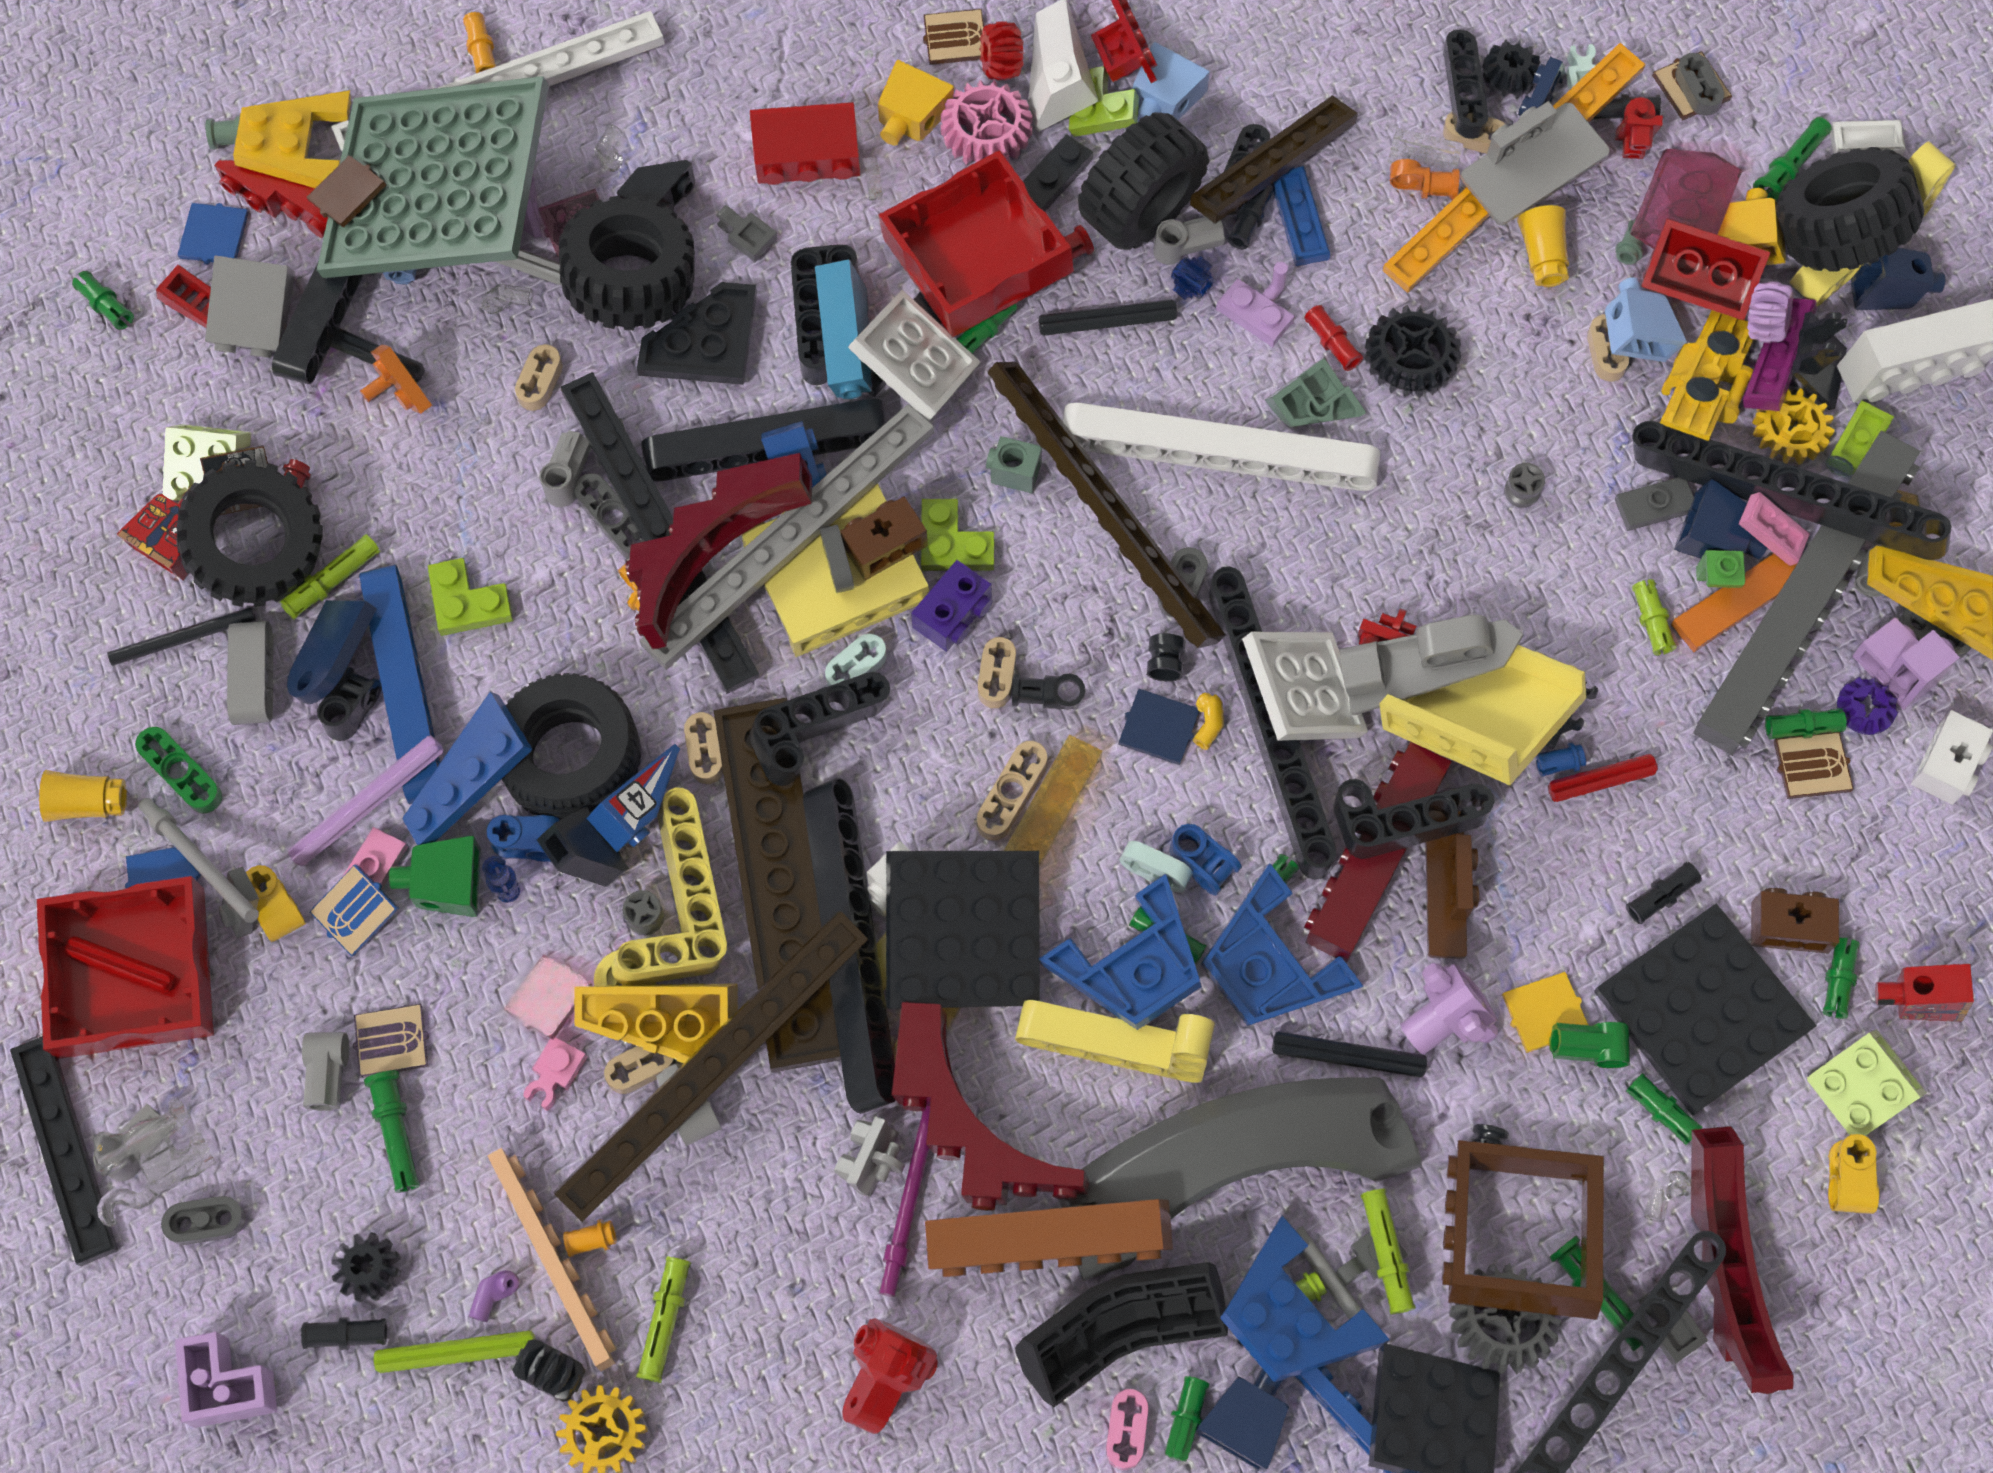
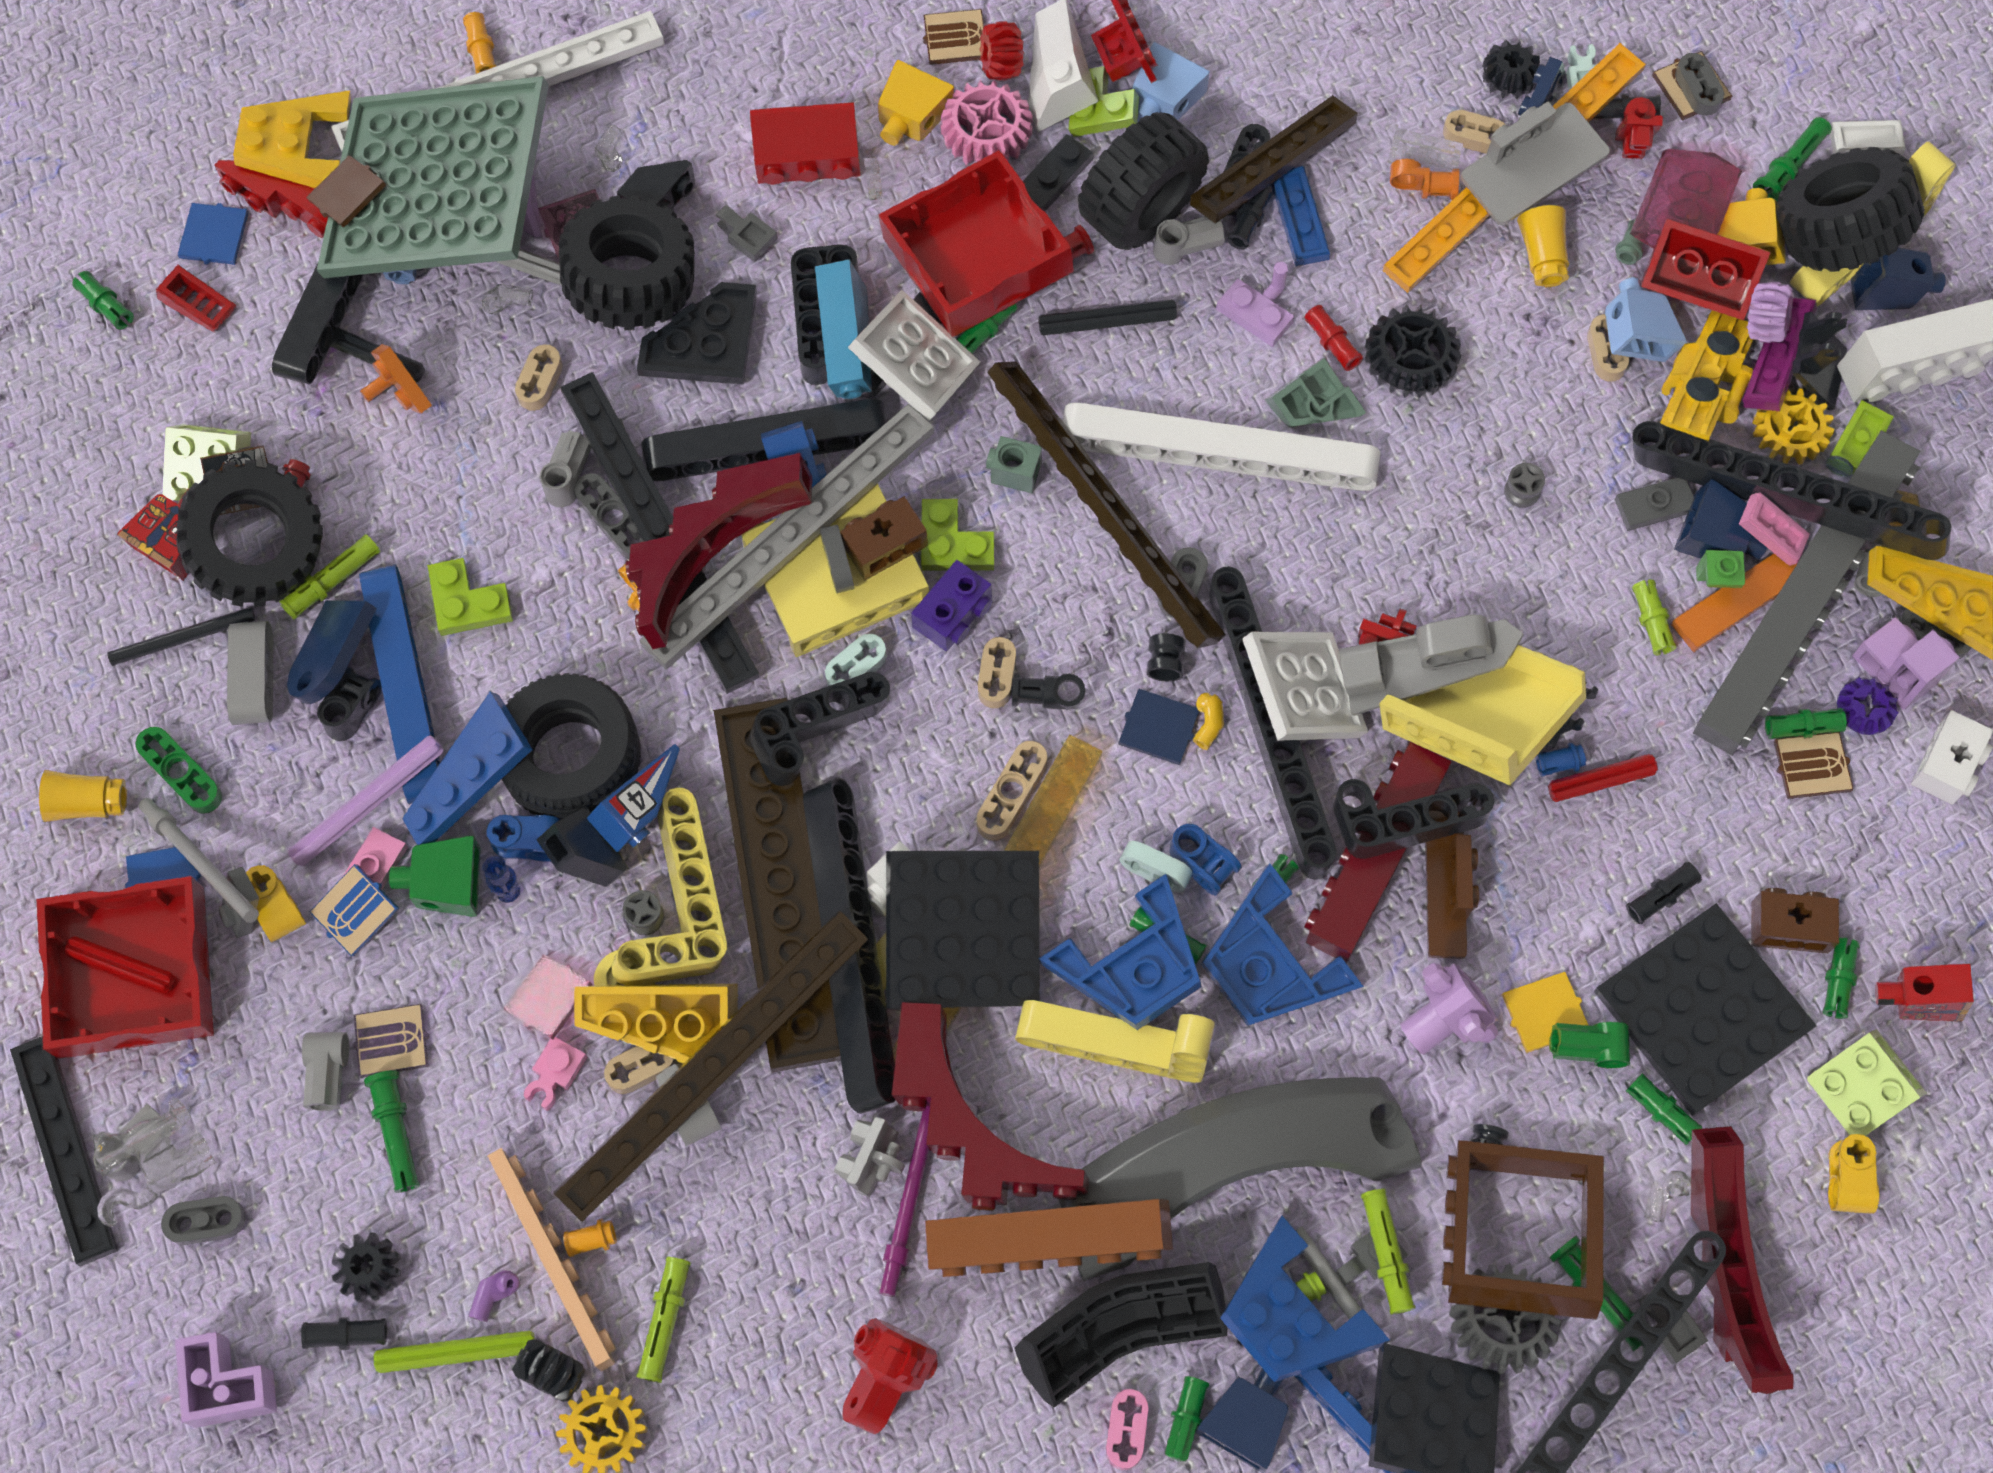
(221, 132): sand green bush -> none
(248, 305): light grey slope -> none
(695, 749): tan beam -> none
(1192, 277): clear blue gear -> none
(1349, 1054): black axle -> none
(1468, 83): black beam -> none

